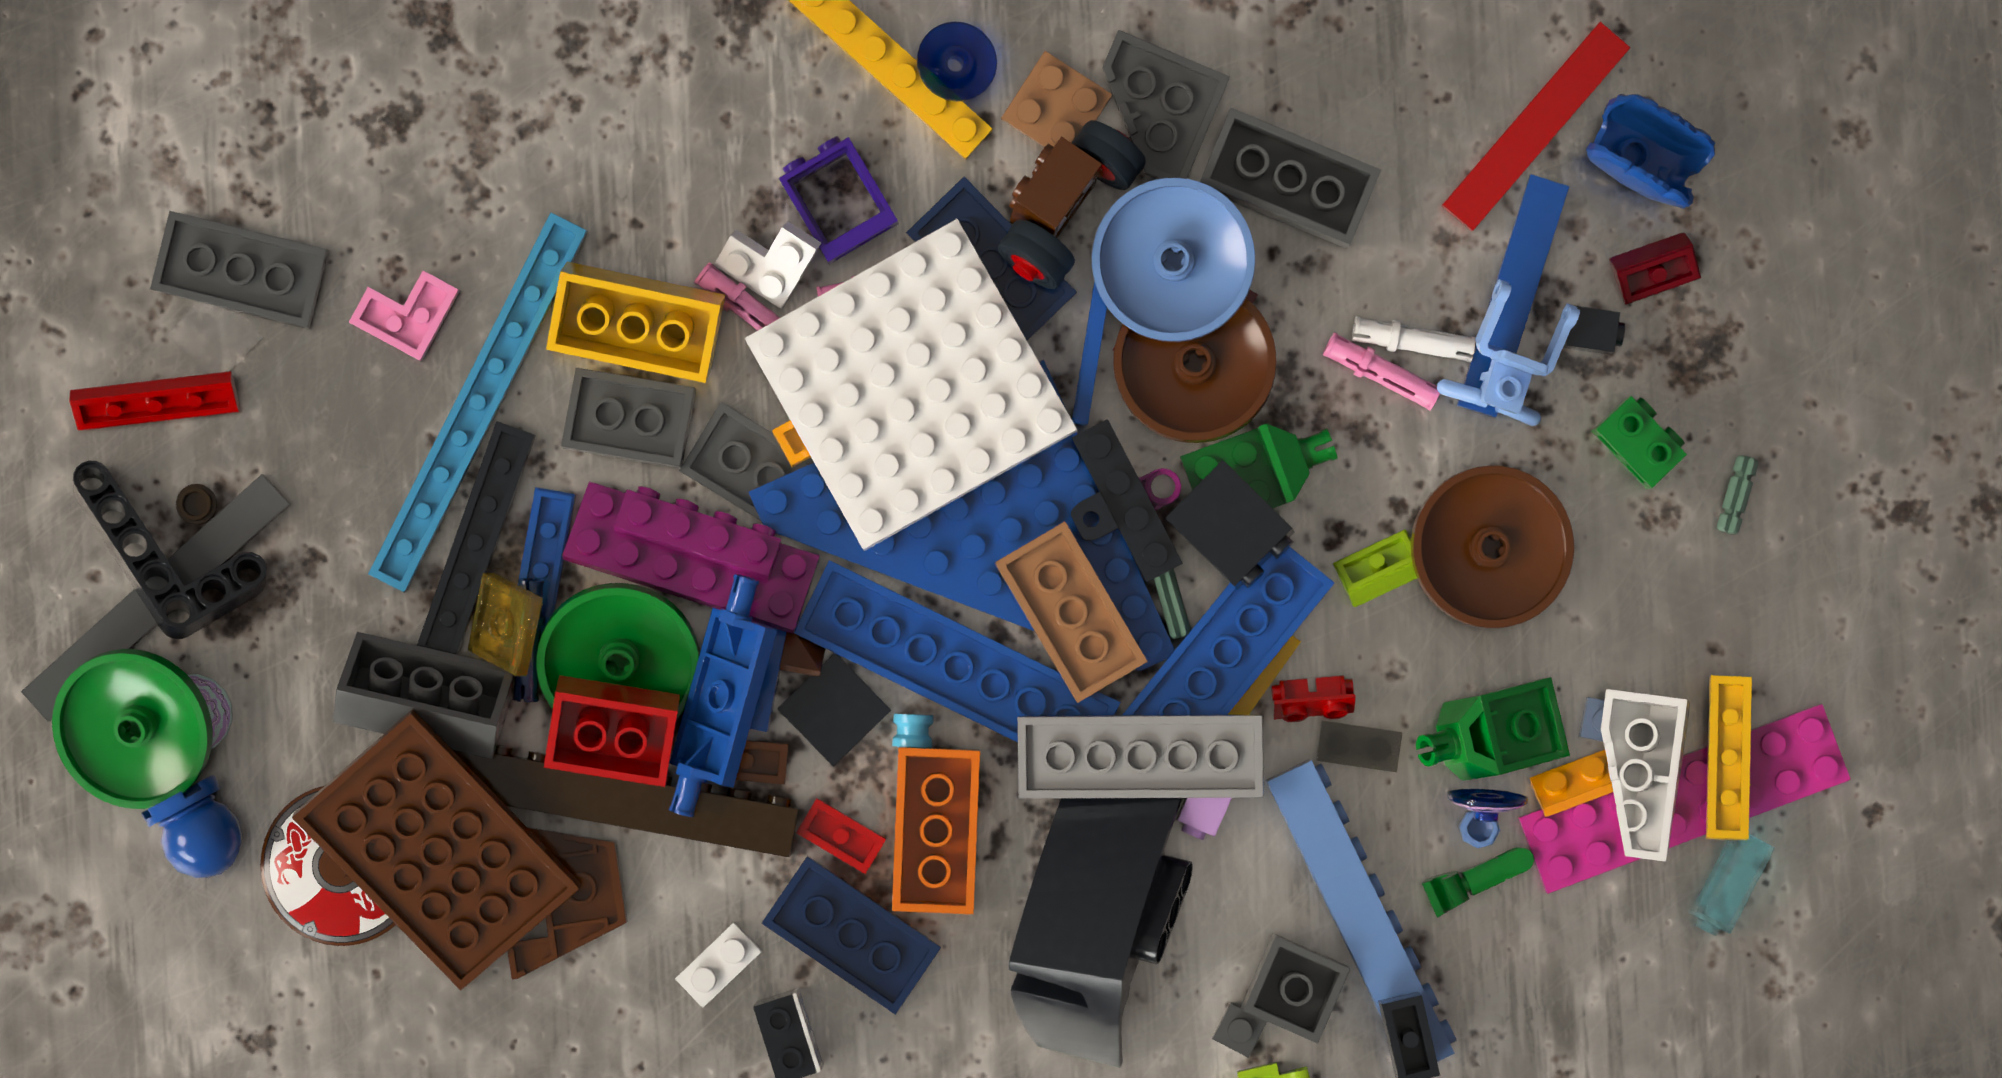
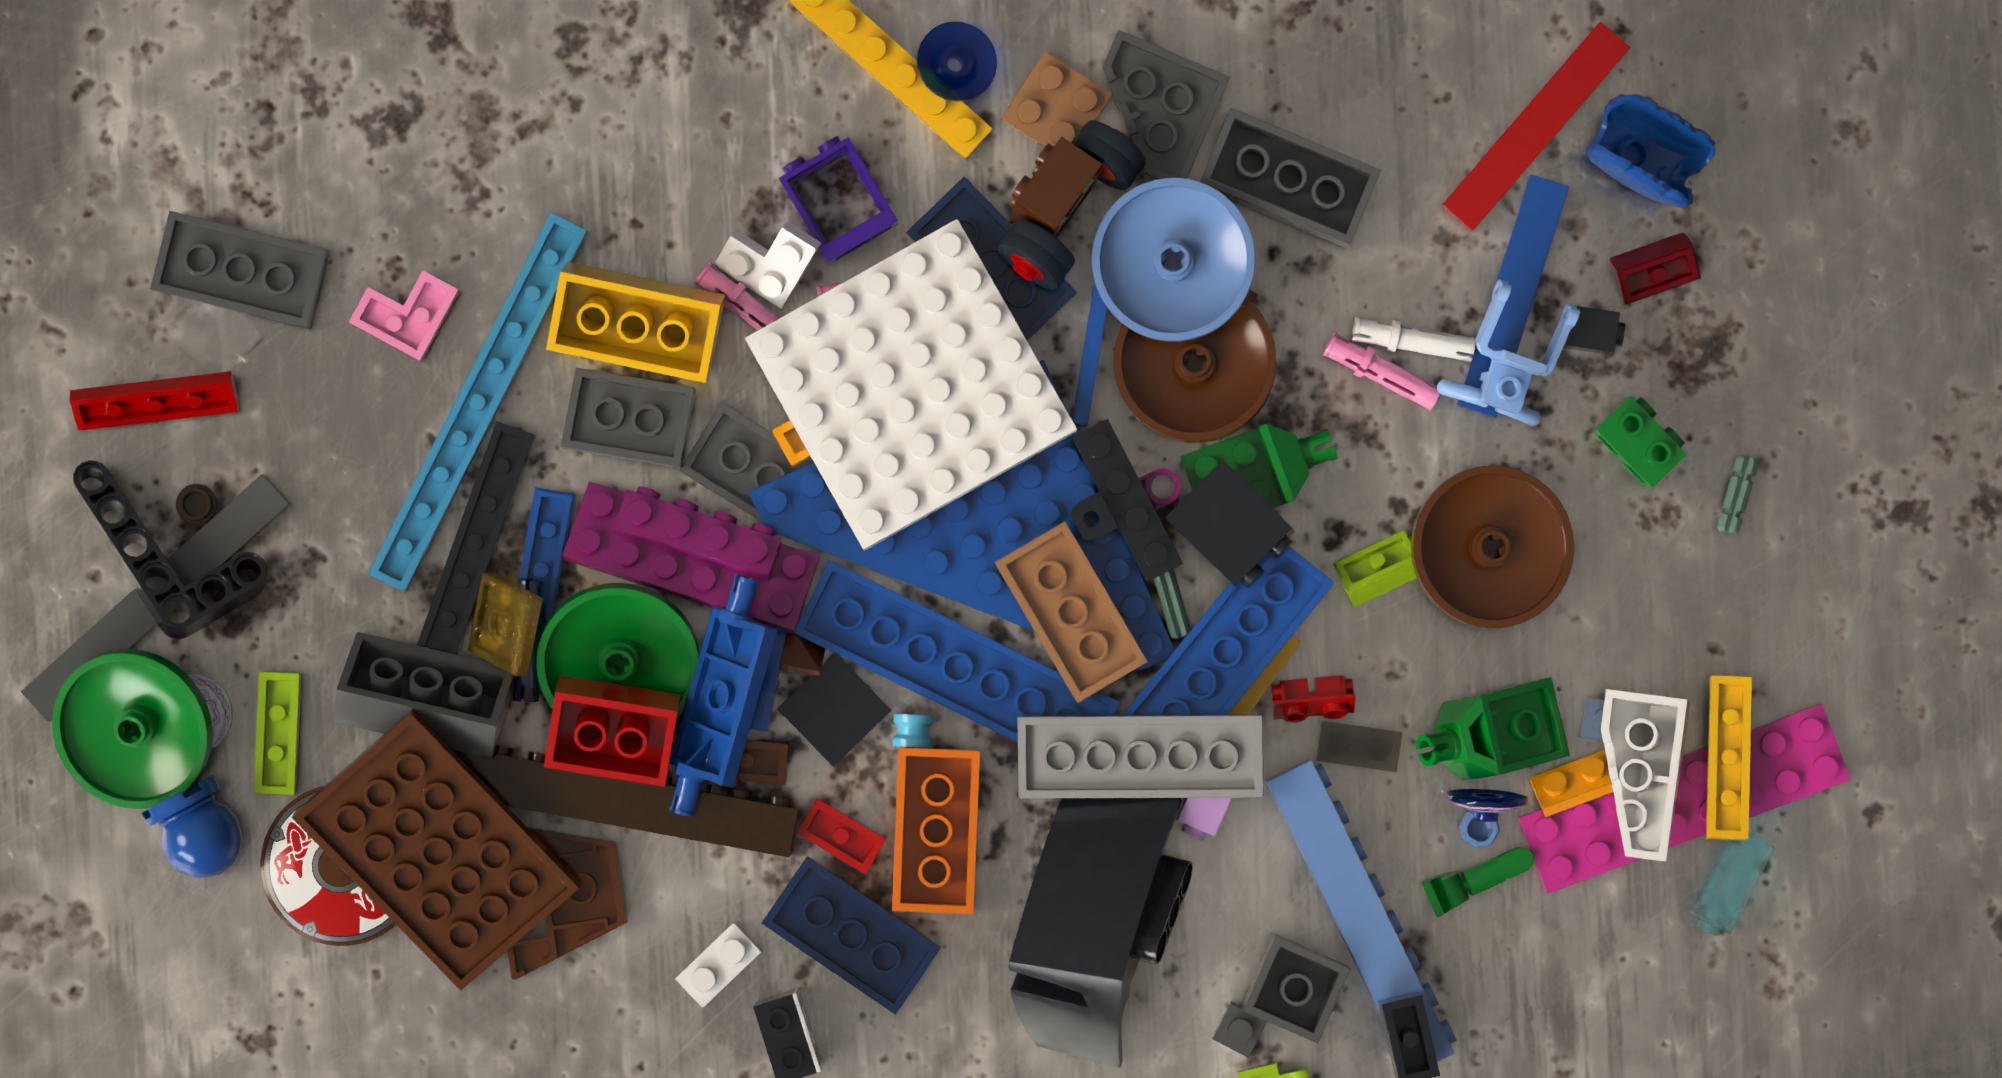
(277, 733): none -> lime plate

